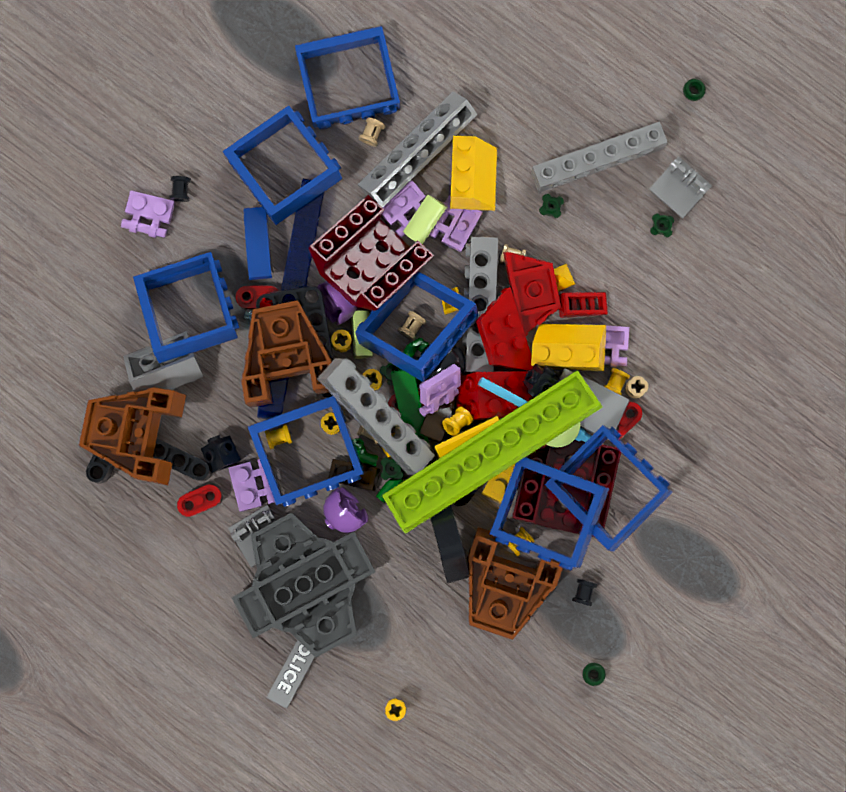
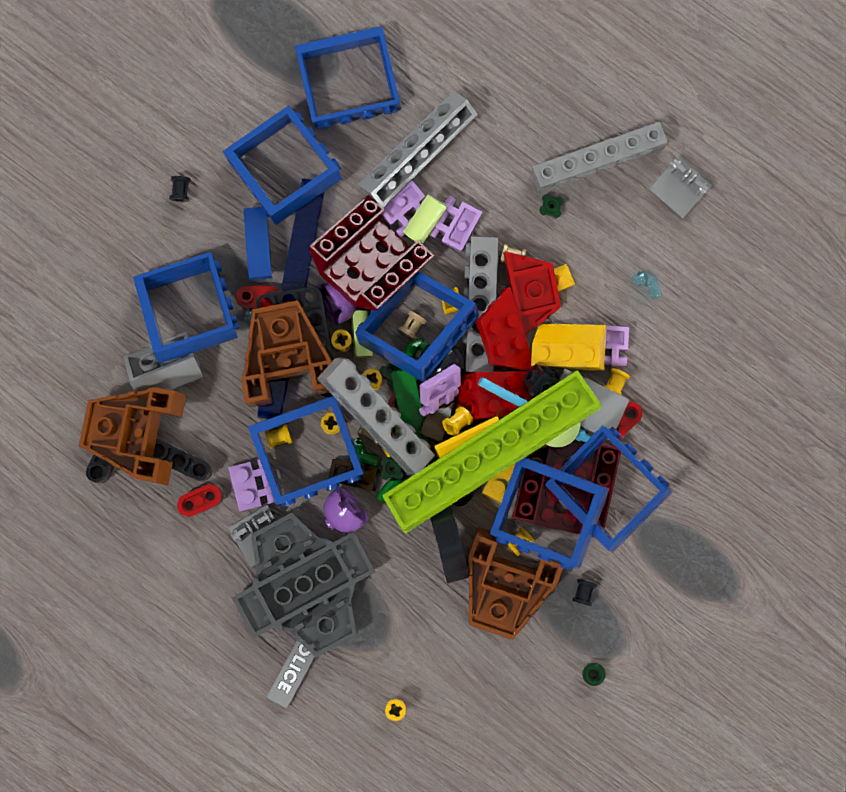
(151, 208): lavender plate -> none
(220, 453): black brick -> none
(371, 132): tan bush -> none
(473, 174): yellow slope -> none
(564, 311): red slope -> none
(640, 382): tan bush -> none
(648, 281): none -> clear light blue arm
(662, 219): dark green plate -> none
(696, 83): dark green plate -> none

